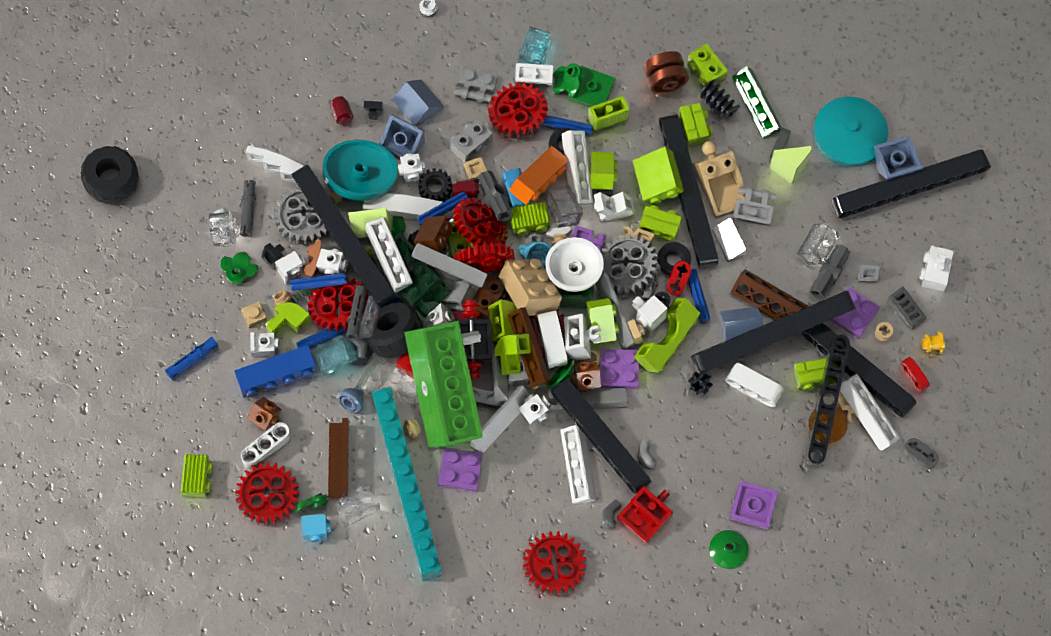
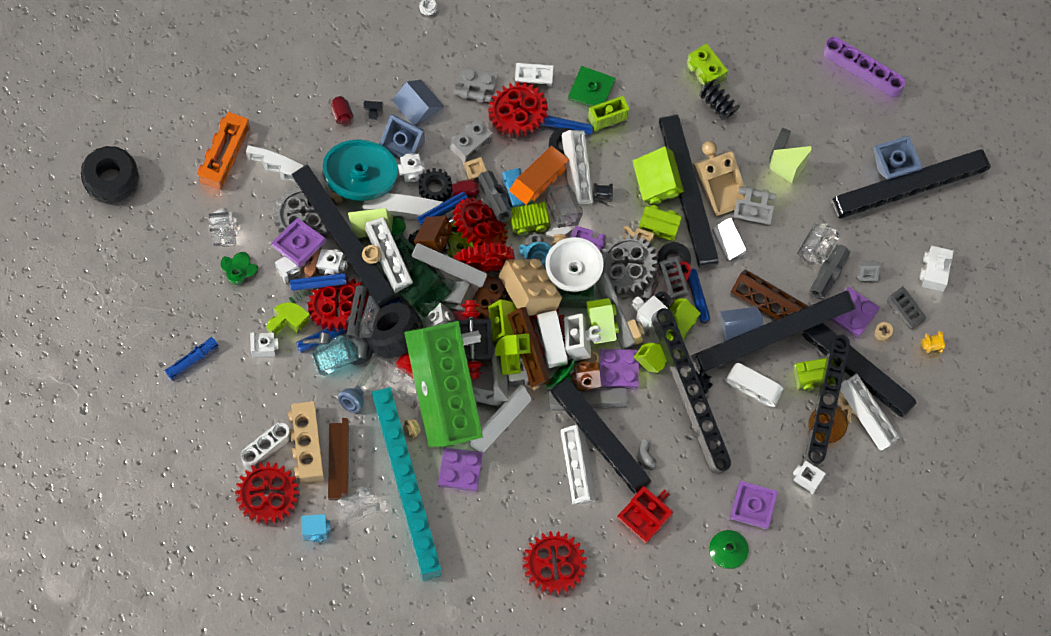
(195, 475): lime brick -> none
(210, 172): none -> orange brick
(247, 208): dark grey pin -> none
(254, 314): tan plate -> none
(264, 413): dark orange brick -> none
(272, 254): black tile -> none
(275, 371): blue brick -> none
(282, 297): tan plate -> none
(298, 242): none -> medium lavender plate
(306, 412): none -> tan brick
(316, 501): green plate -> none
(323, 339): none -> flat silver hand
(371, 254): none -> tan plate
(528, 408): white brick -> none
(534, 47): clear light blue brick -> none
(566, 80): green plate -> none
(603, 170): lime brick -> none
(608, 514): dark grey arm -> none
(614, 207): white brick -> none
(665, 72): copper wheel -> none
(679, 294): none -> dark grey slope
(691, 400): none -> black beam
(694, 124): lime brick -> none
(757, 102): slope -> none
(815, 474): none -> white brick
(849, 131): teal dish -> none
(867, 74): none -> medium lavender beam
(915, 374): red beam -> none
(923, 449): dark grey beam -> none

